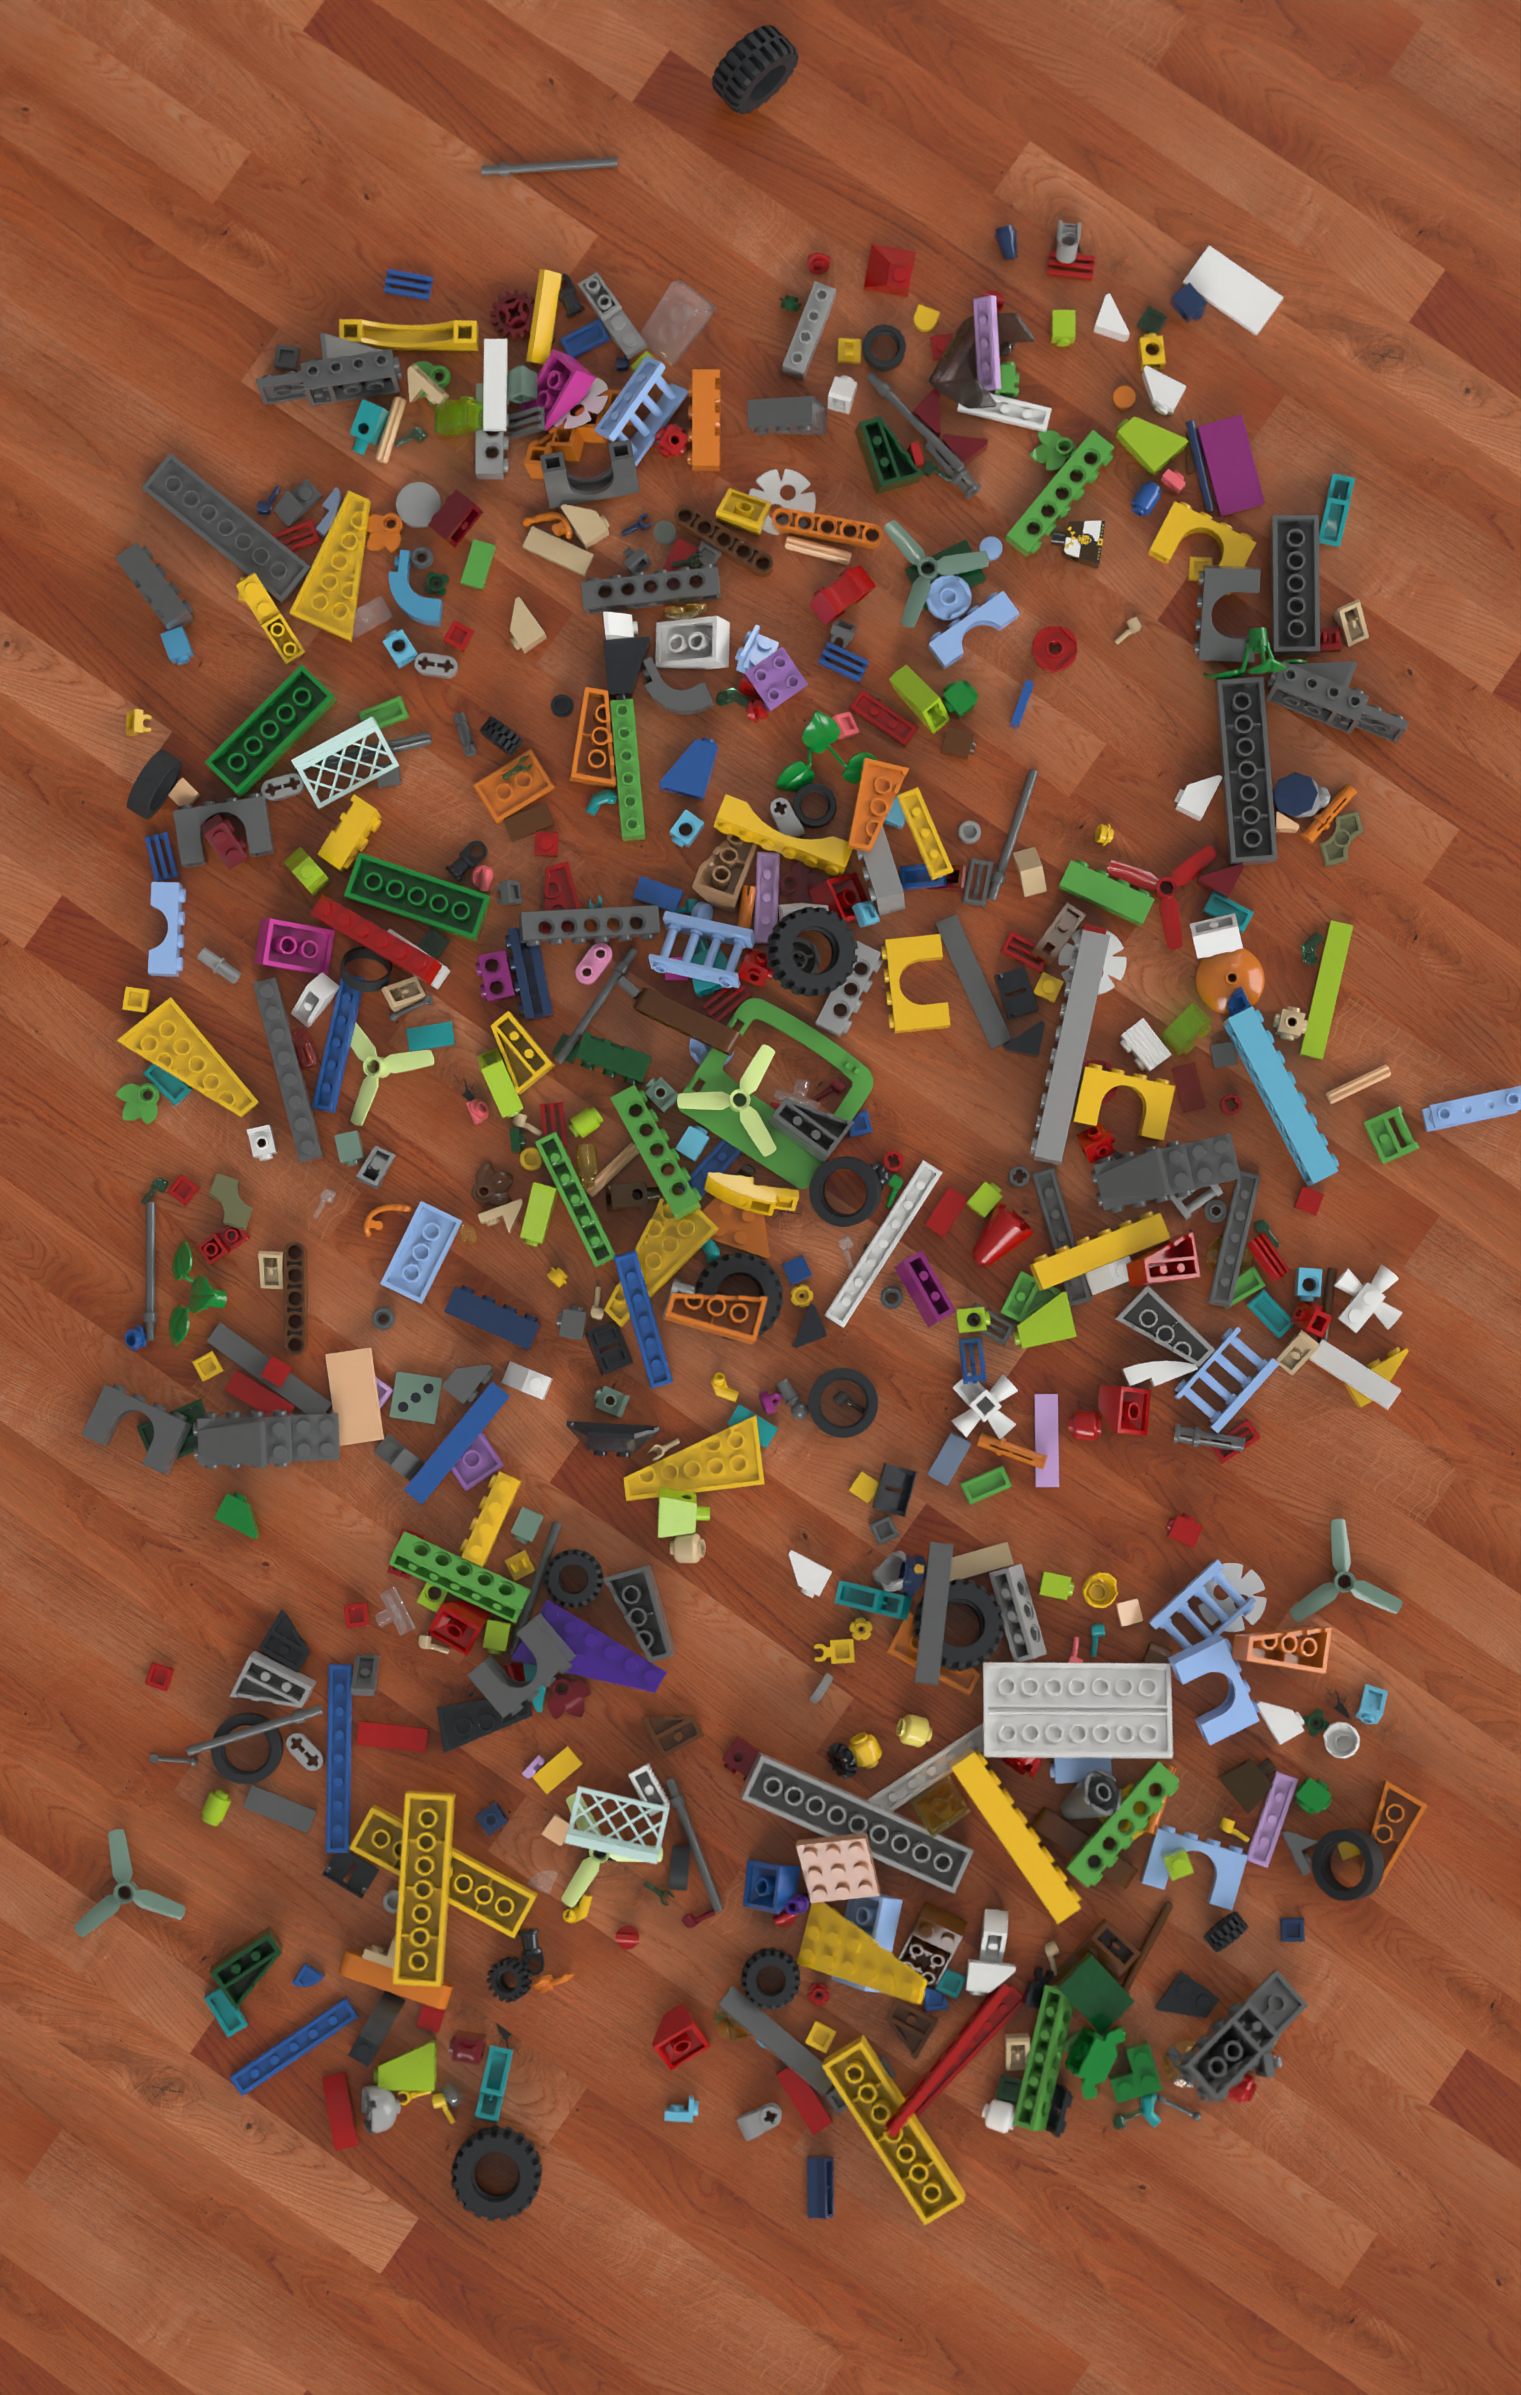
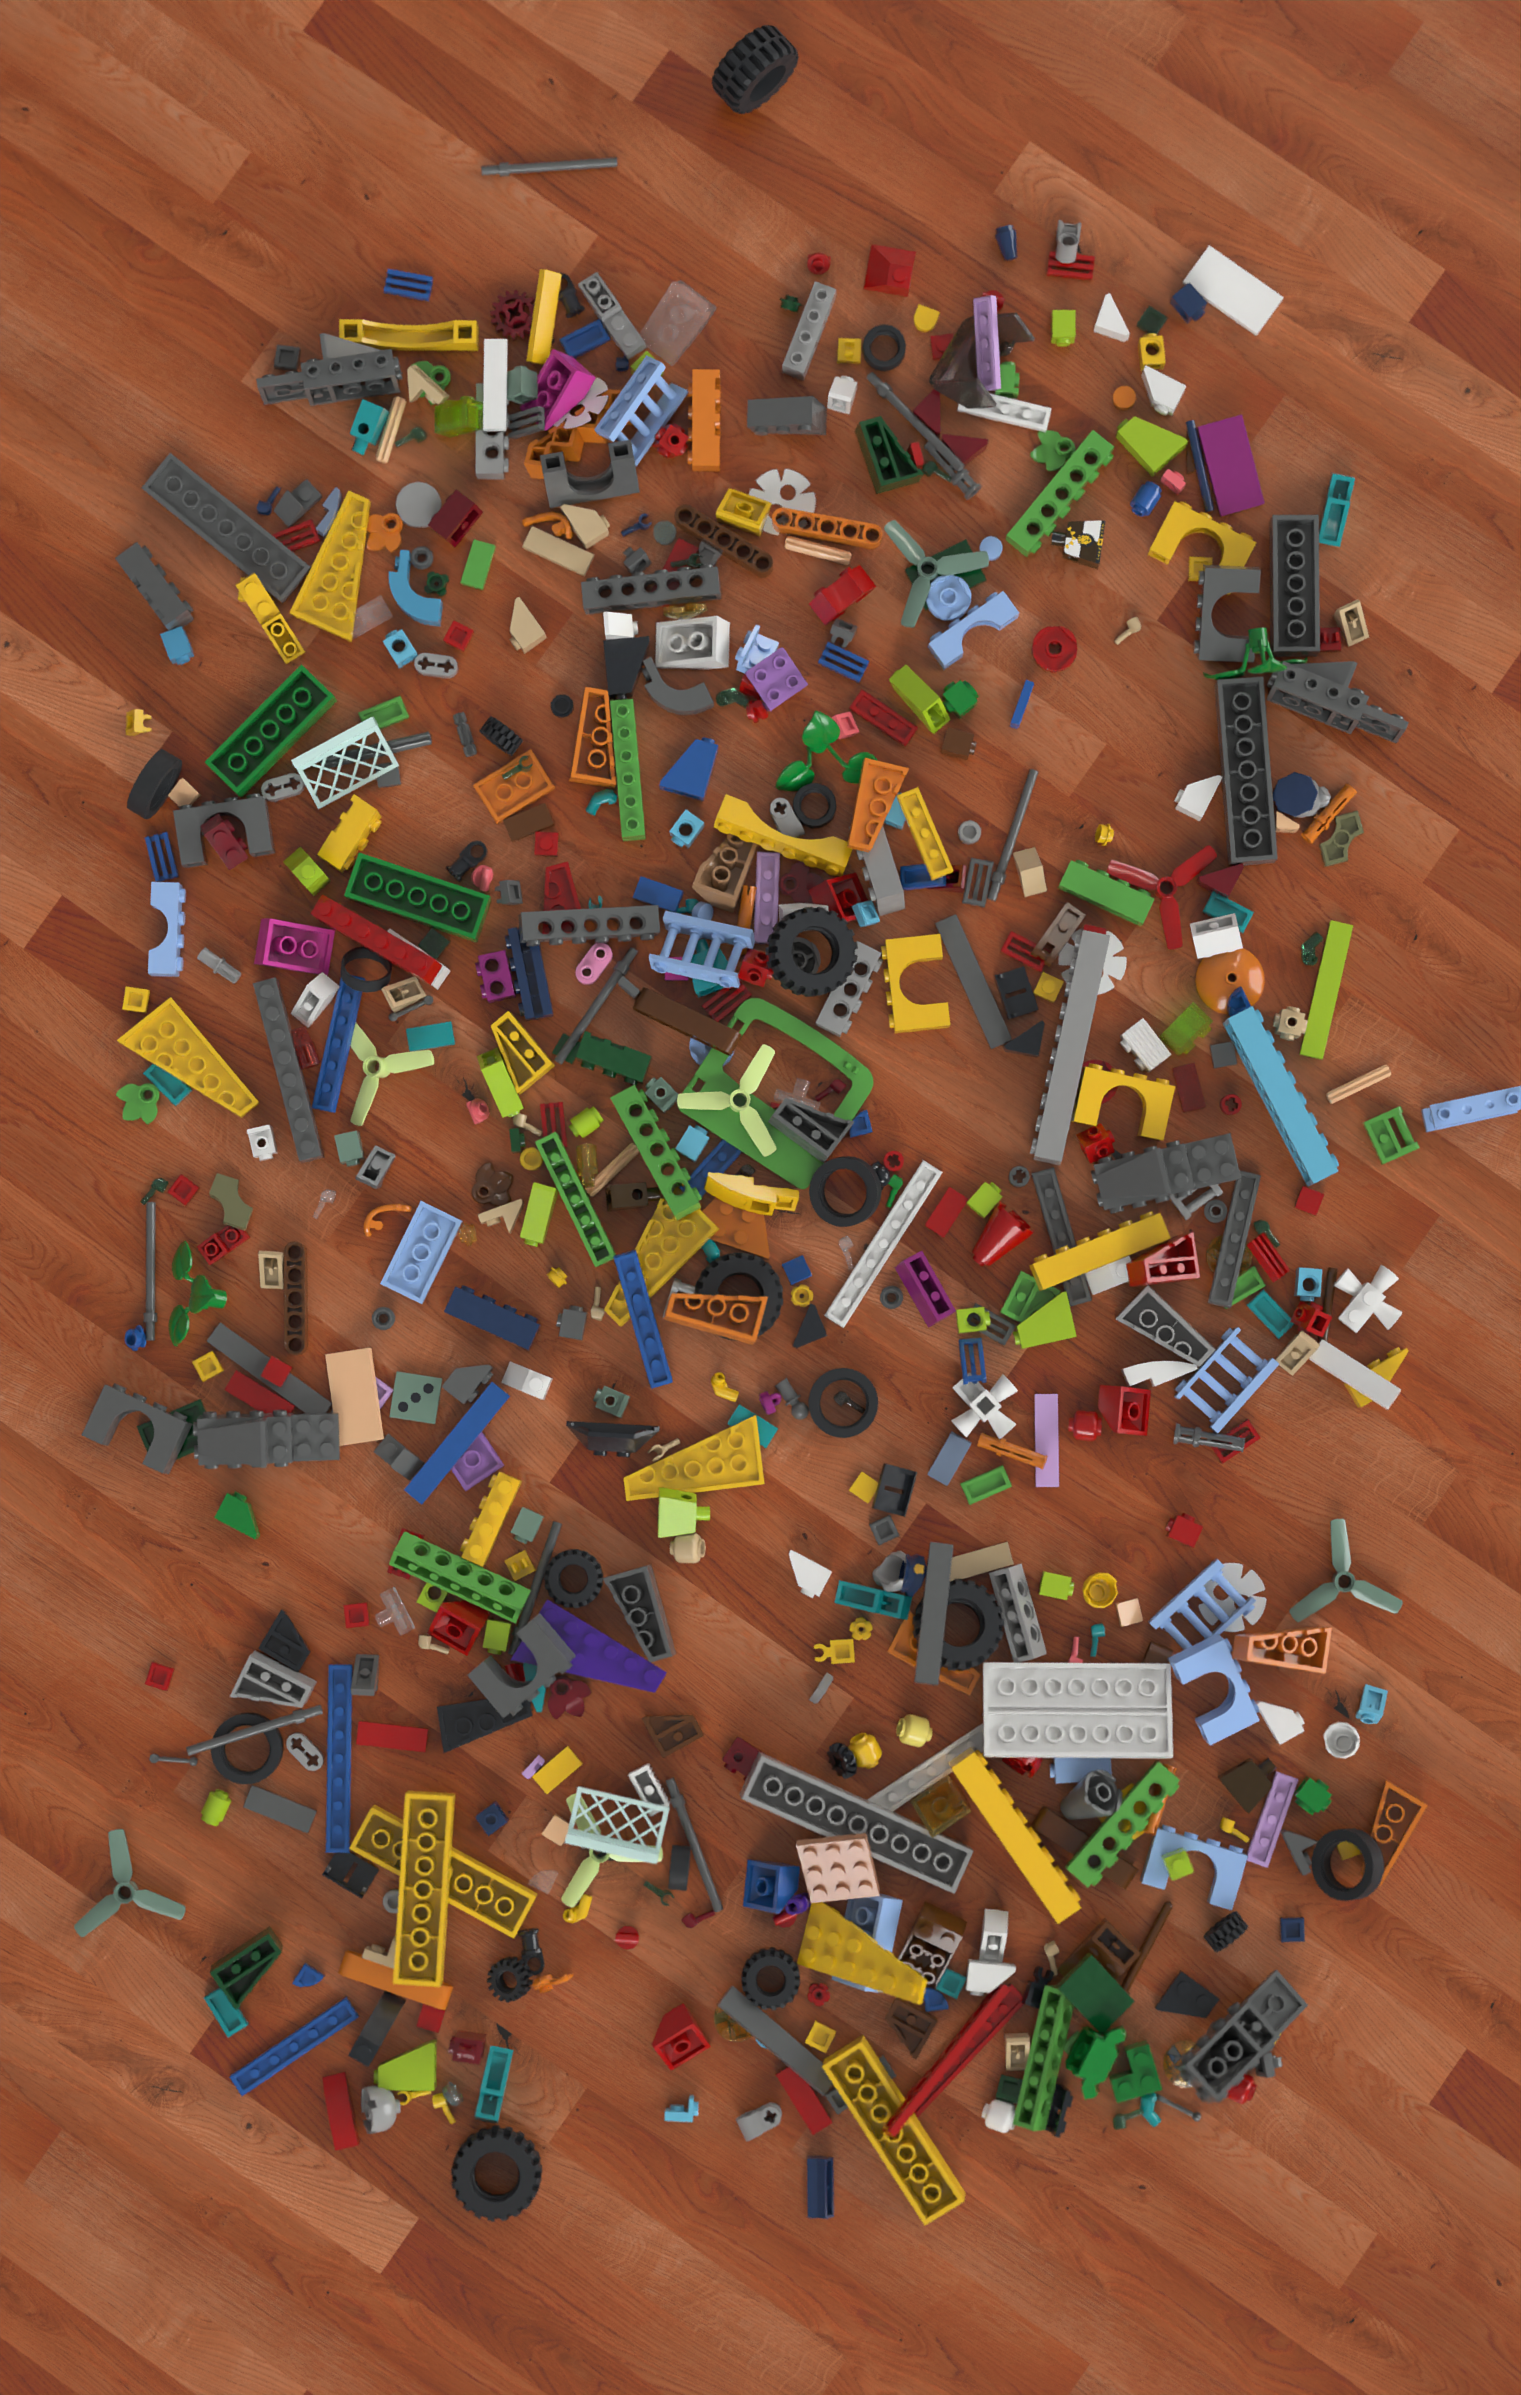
(613, 1358): black piece -> none
(1322, 1723): dark green plate -> none

